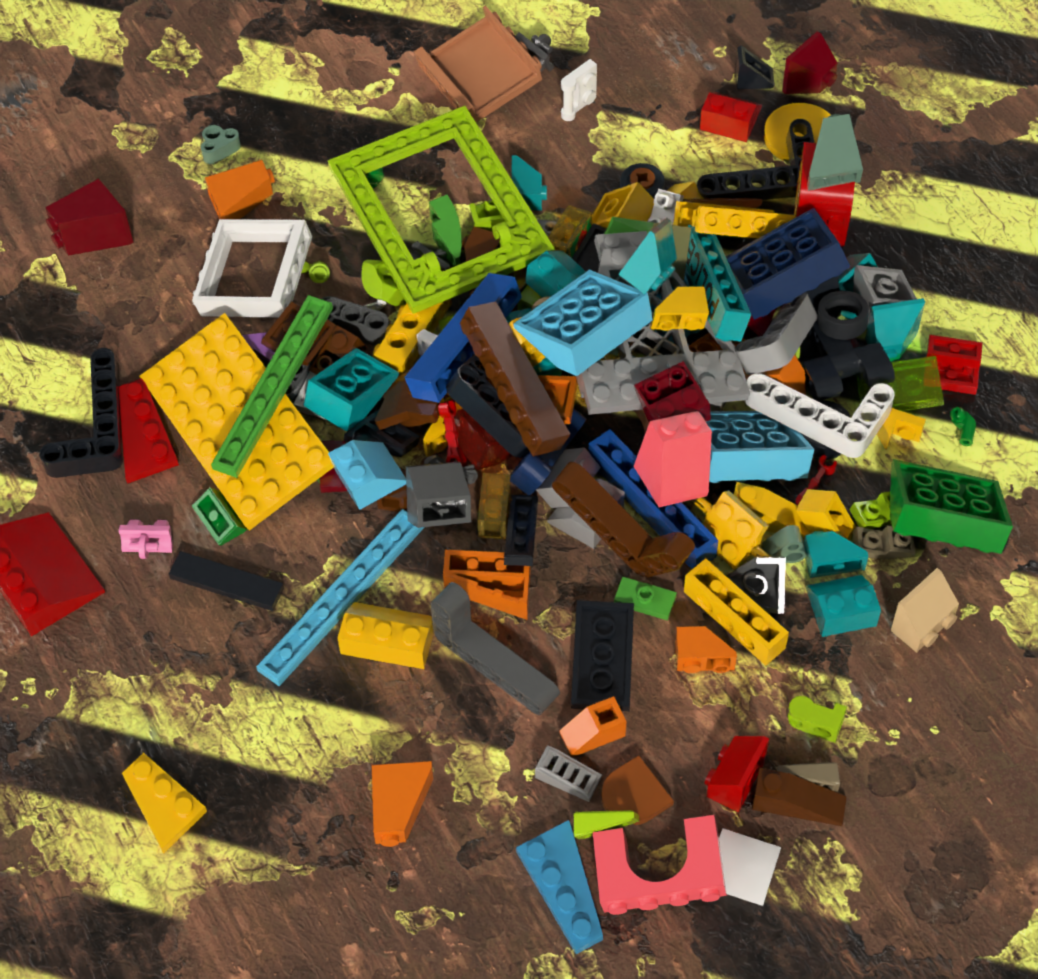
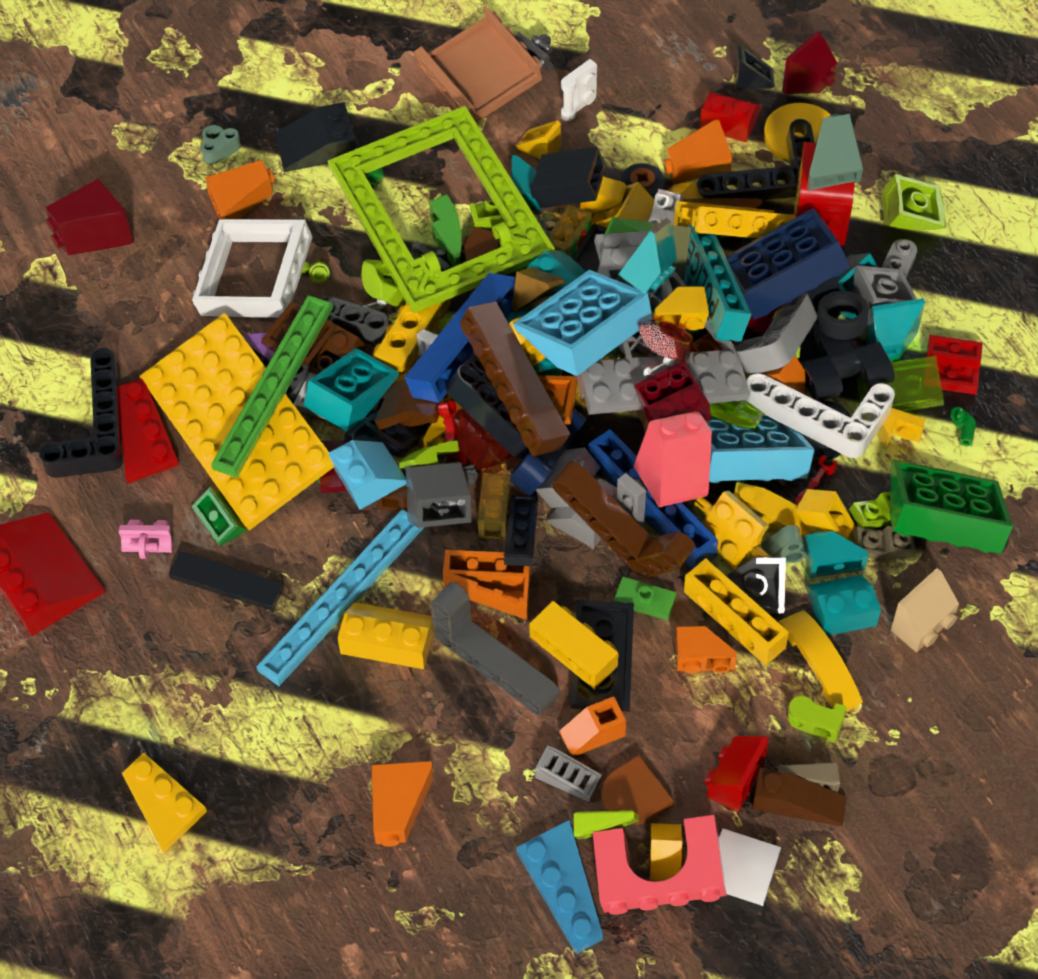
(315, 138): none -> black slope
(429, 454): none -> lime slope
(533, 285): none -> pearl gold slope
(541, 140): none -> yellow slope
(568, 177): none -> black brick
(574, 644): none -> yellow brick
(609, 195): none -> yellow slope
(632, 497): none -> light grey plate
(665, 851): none -> yellow slope
(666, 341): none -> clear red hat
(699, 154): none -> orange slope
(741, 415): none -> clear neon green slope
(822, 659): none -> yellow slope
(901, 256): none -> light grey plate
(913, 204): none -> lime slope

